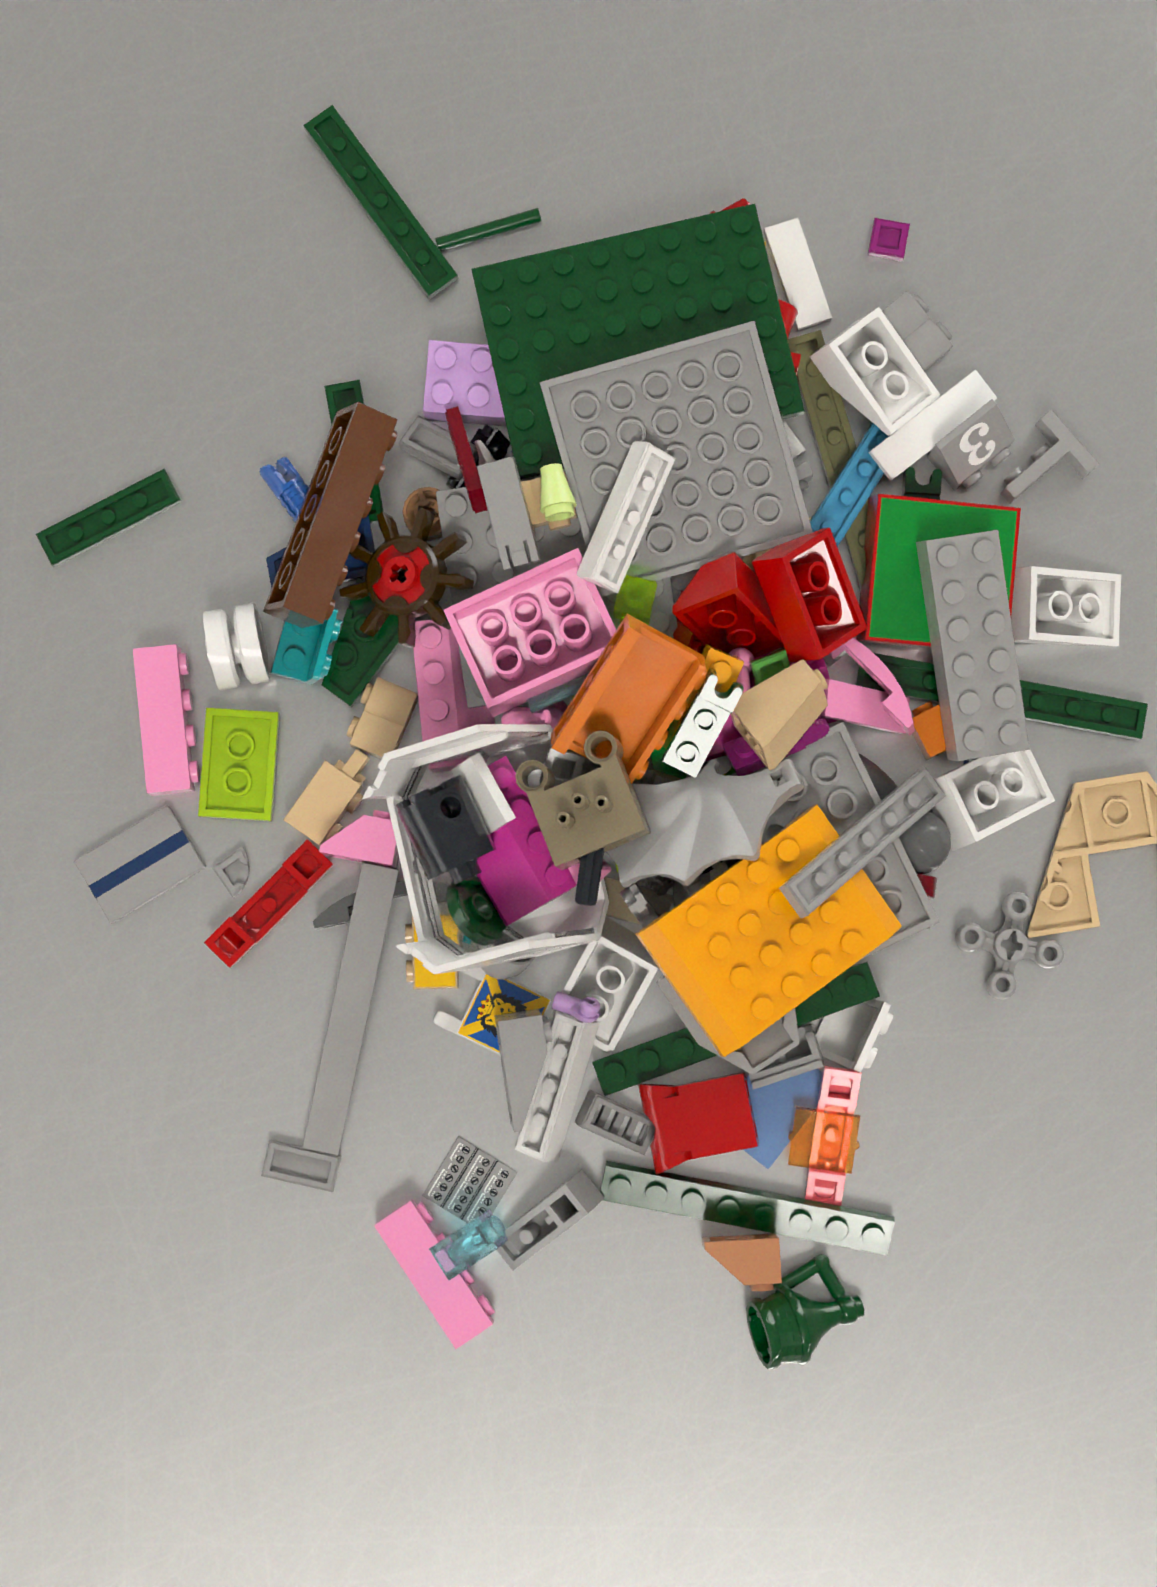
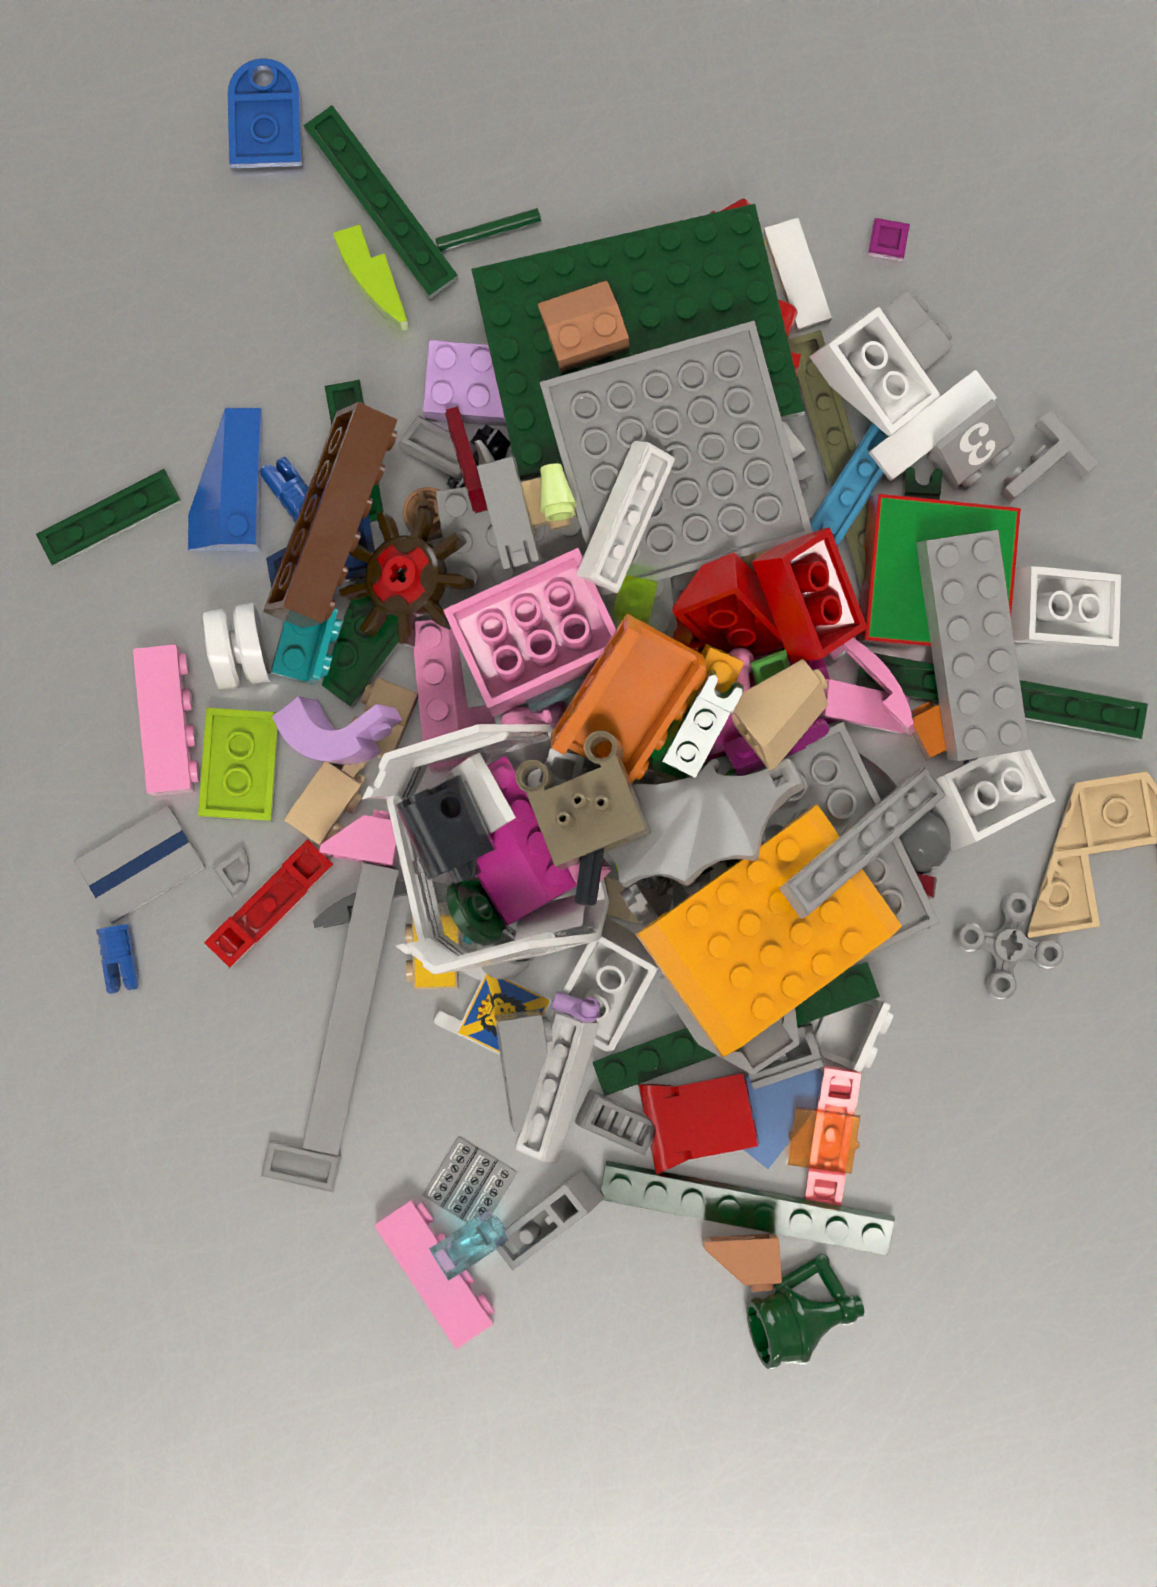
(115, 949): none -> blue hinge
(228, 497): none -> blue wedge
(264, 119): none -> blue plate
(312, 735): none -> lavender arch
(371, 275): none -> lime slope
(552, 917): none -> white sticker
(584, 326): none -> nougat slope

